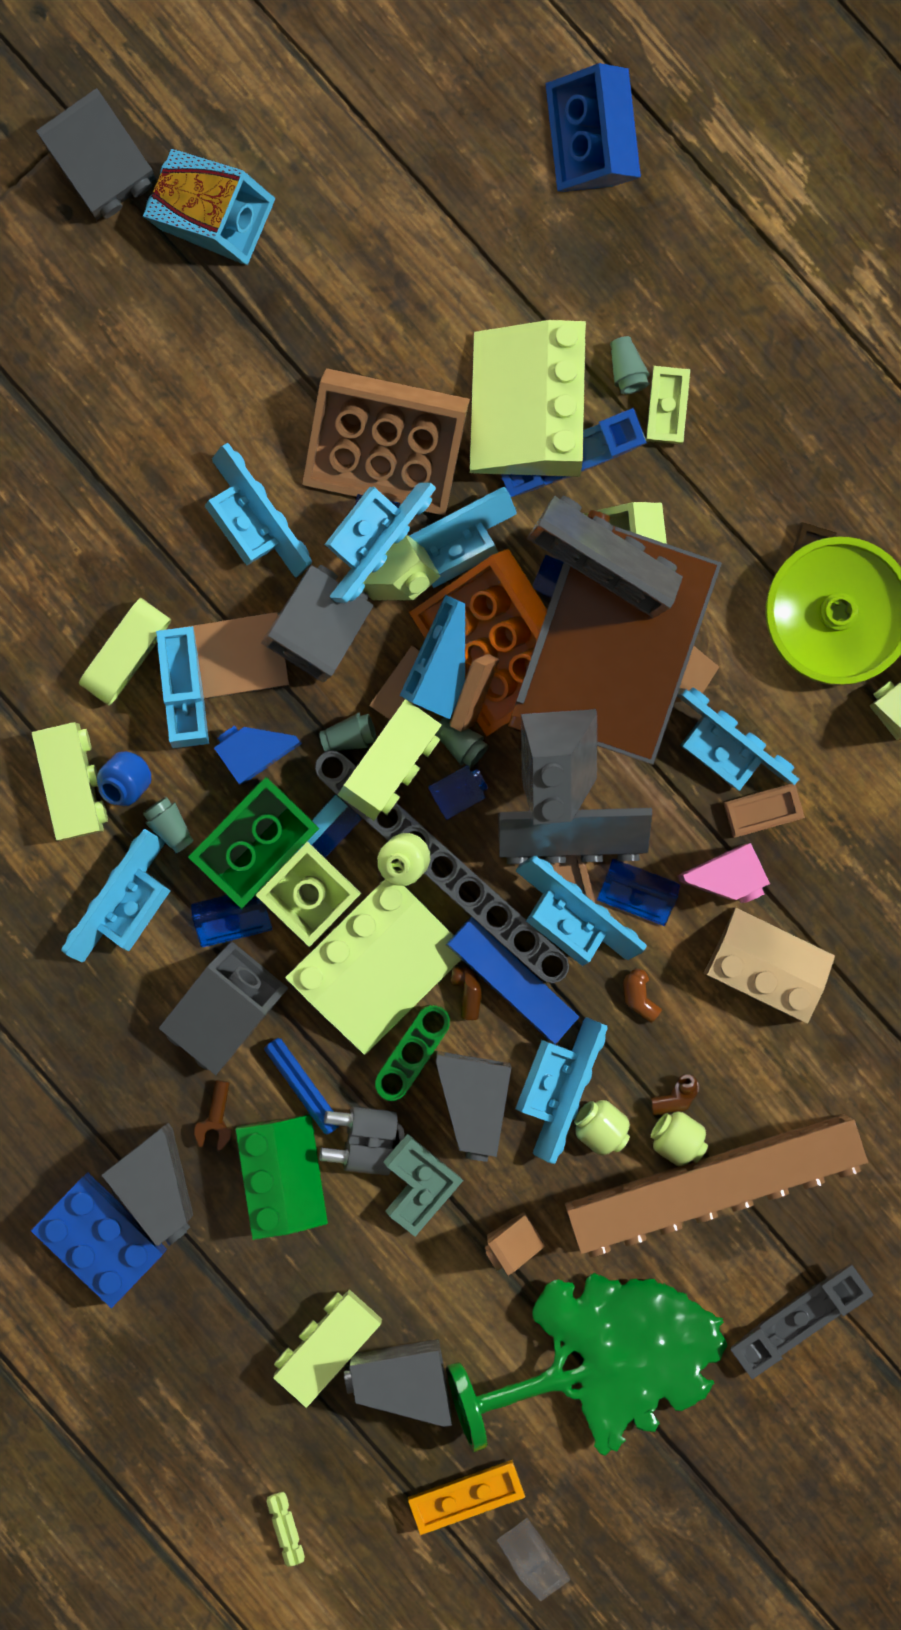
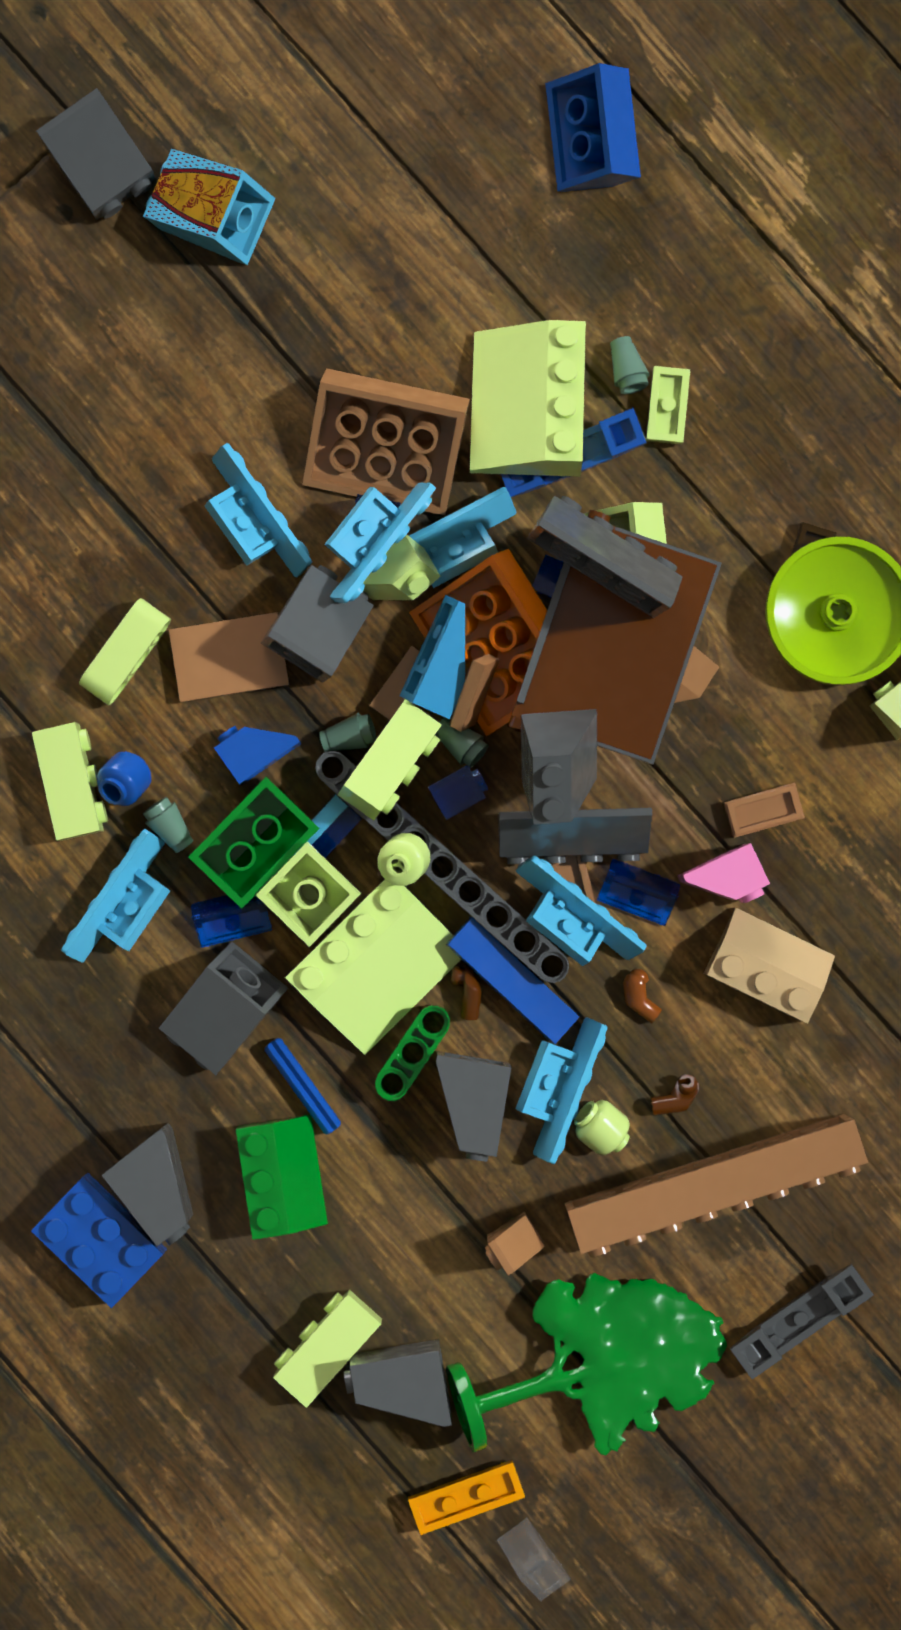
(182, 687): medium azure slope -> none
(215, 1118): reddish brown bar -> none
(285, 1529): yellowish green axle -> none
(368, 1141): dark grey piece -> none
(428, 1184): sand green plate -> none
(679, 1138): yellowish green head -> none
(725, 748): medium azure bracket -> none

